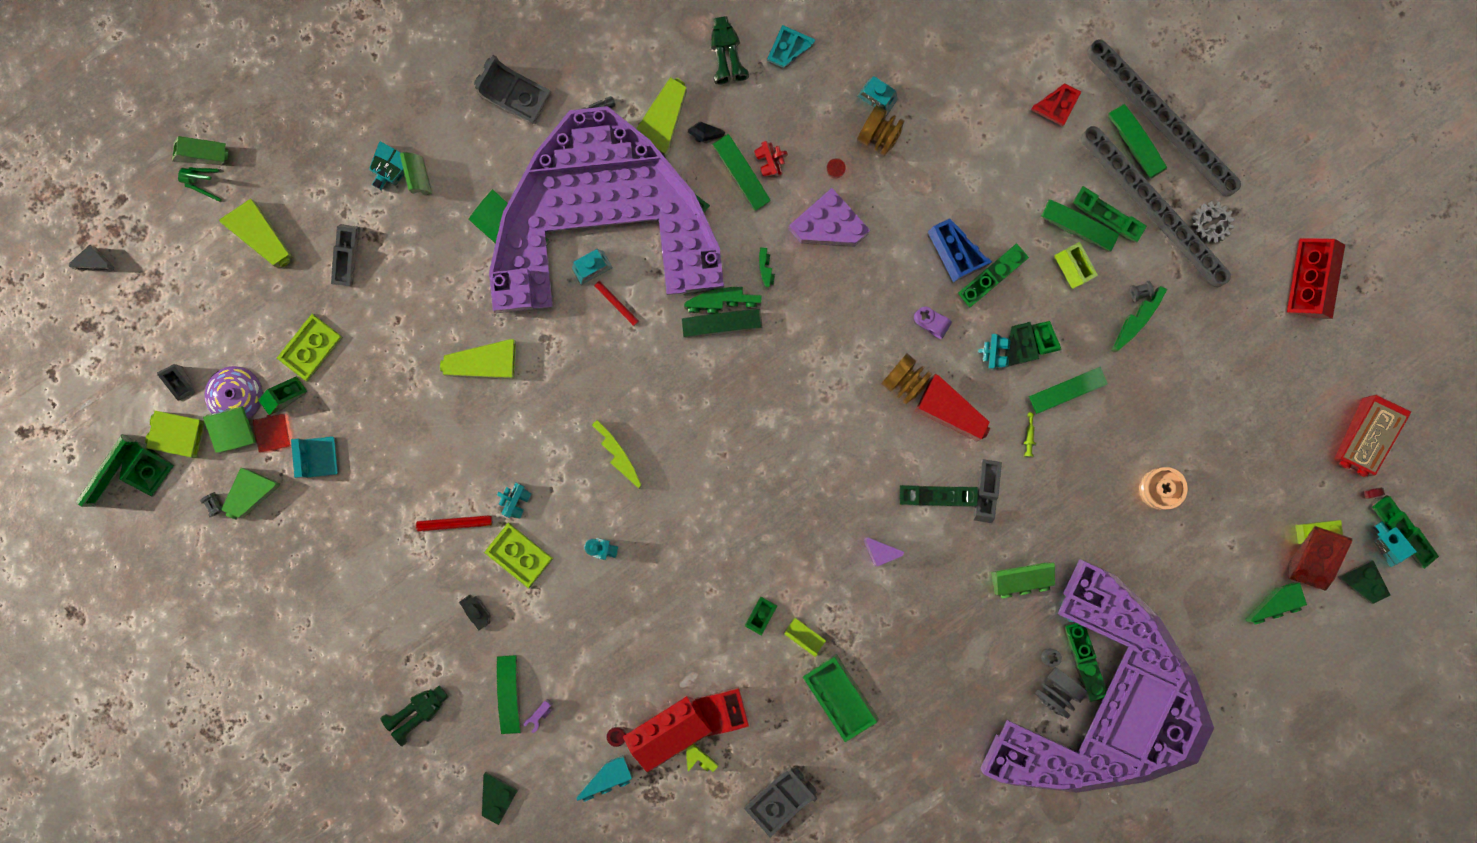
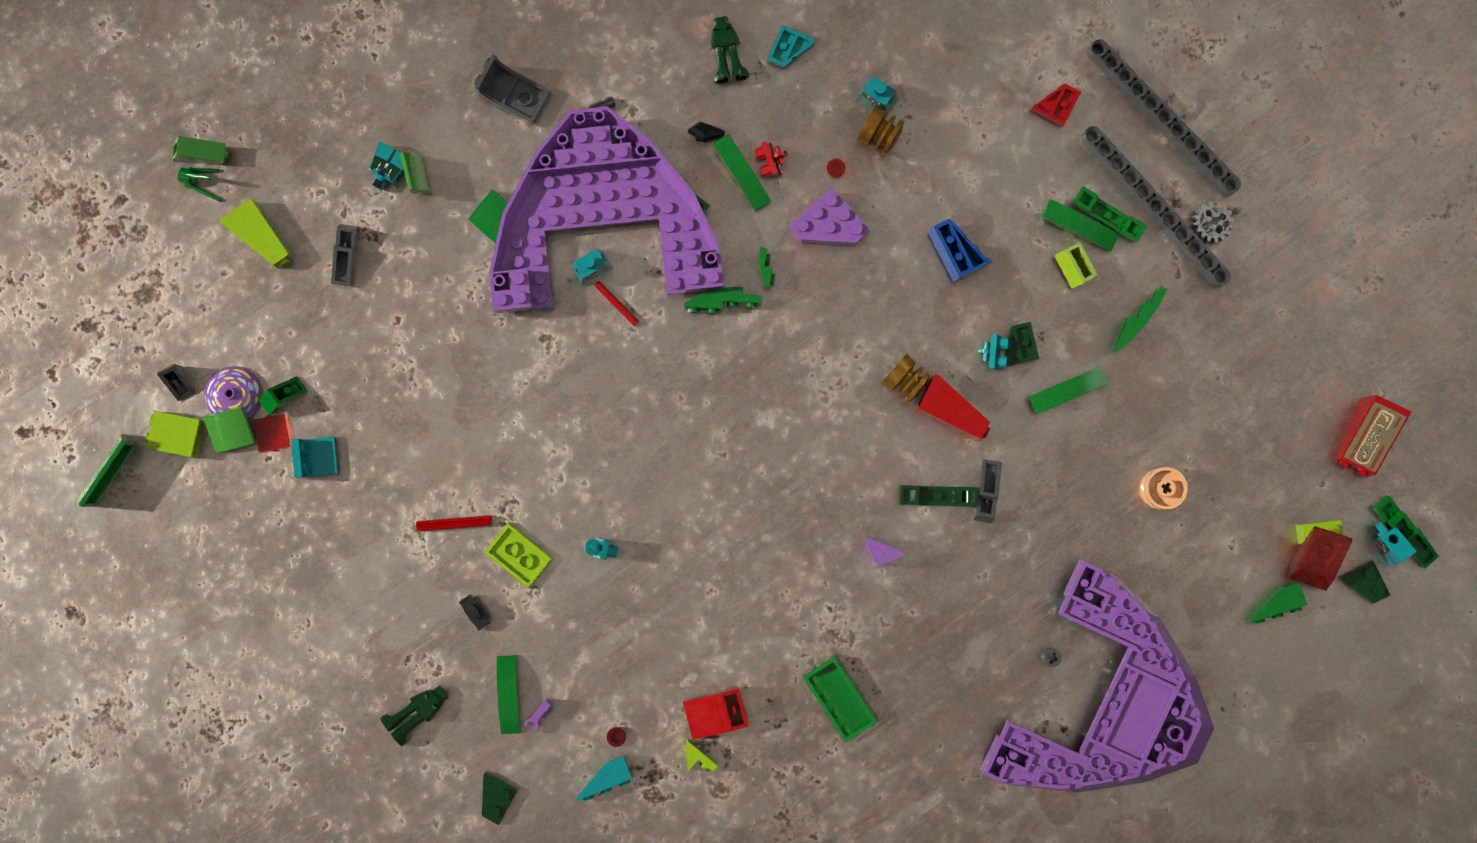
(91, 259): dark grey slope -> none
(144, 468): green slope -> none
(212, 504): dark grey bush -> none
(247, 493): bright green slope -> none
(309, 347): lime tile -> none
(486, 361): lime slope -> none
(510, 508): teal hips -> none
(620, 460): lime slope -> none
(663, 115): lime slope -> none
(667, 734): red slope -> none
(722, 323): dark green slope -> none
(760, 616): green slope -> none
(781, 800): dark grey bracket -> none
(804, 637): lime panel -> none
(934, 322): medium lavender piece -> none
(993, 275): green slope -> none
(1024, 579): bright green slope -> none
(1030, 437): lime piece -> none
(1046, 338): green slope -> none
(1061, 693): dark grey wheel -> none
(1085, 661): green slope -> none
(1138, 141): green slope -> none
(1147, 290): dark grey bush -> none
(1316, 277): red slope -> none
(1374, 493): dark red tile -> none

